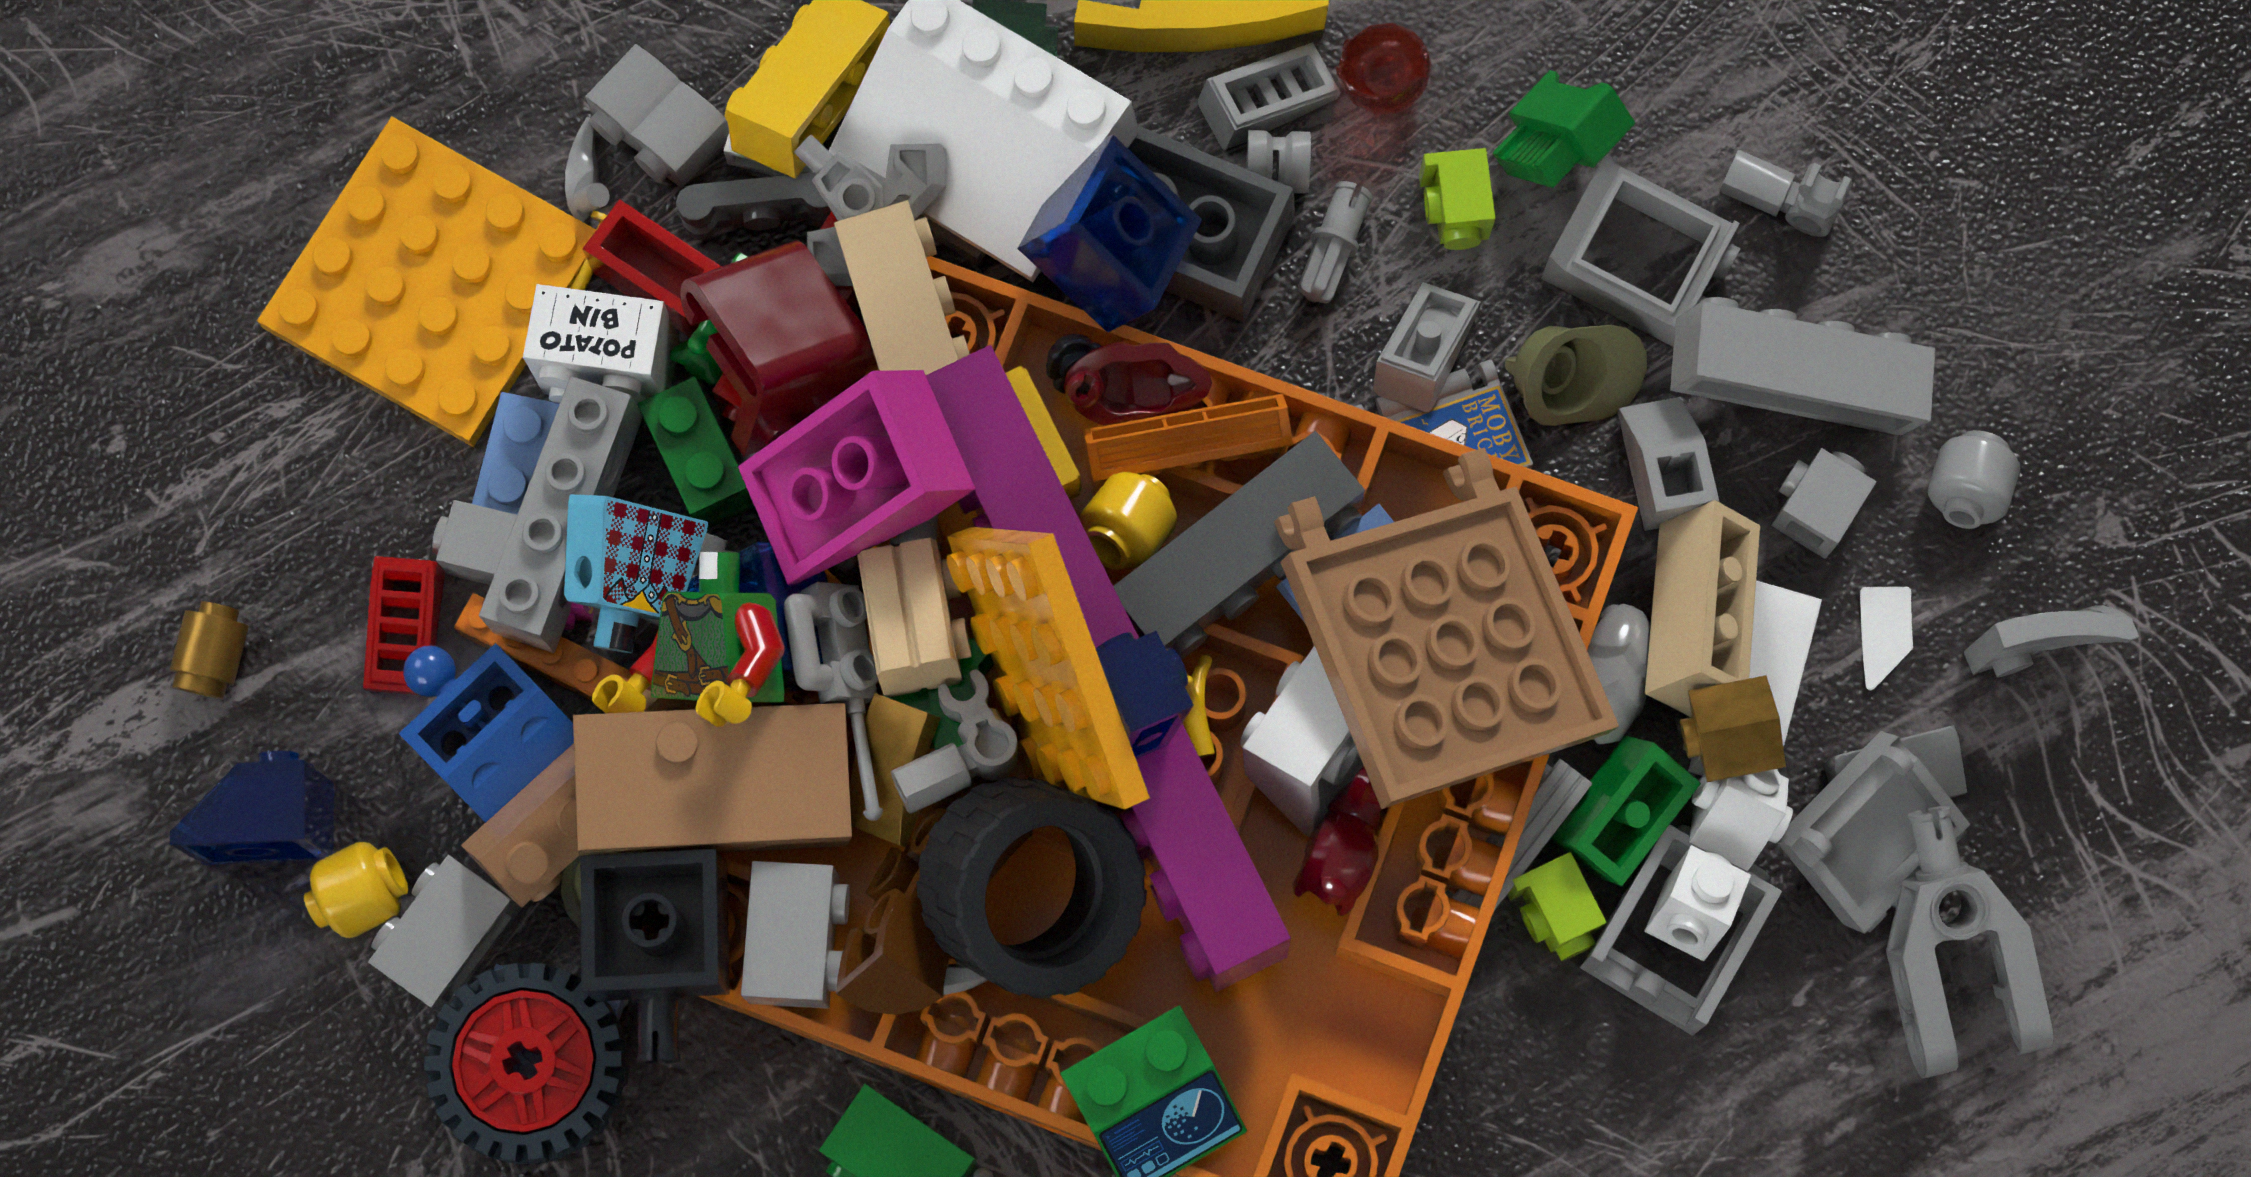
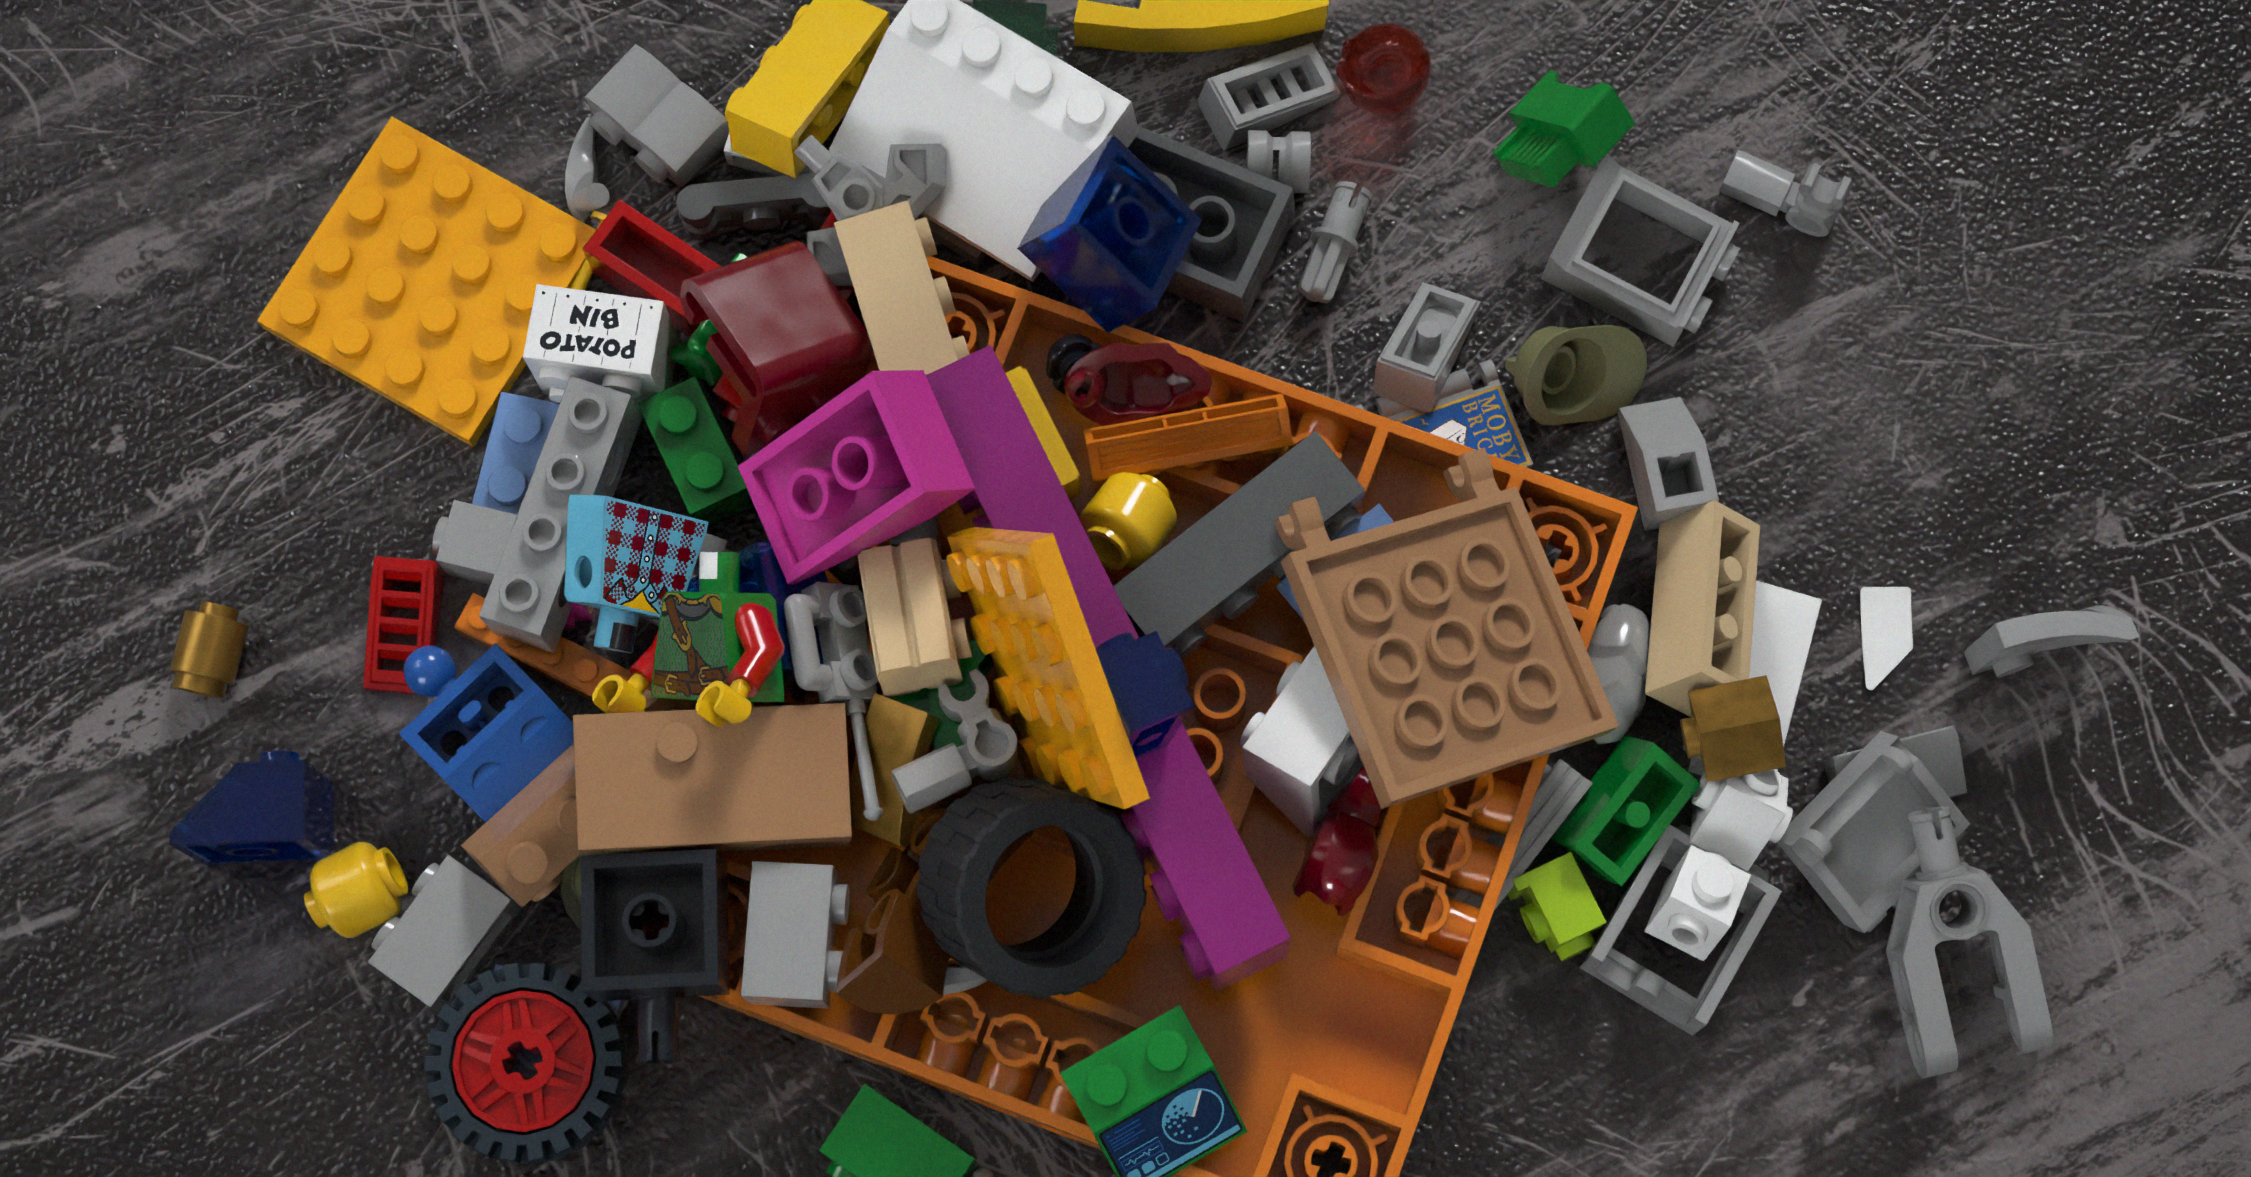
(1196, 721): yellow bar -> none
(1458, 196): lime brick -> none
(1802, 367): light grey brick -> none
(1822, 500): light grey brick -> none
(1974, 477): light grey head -> none

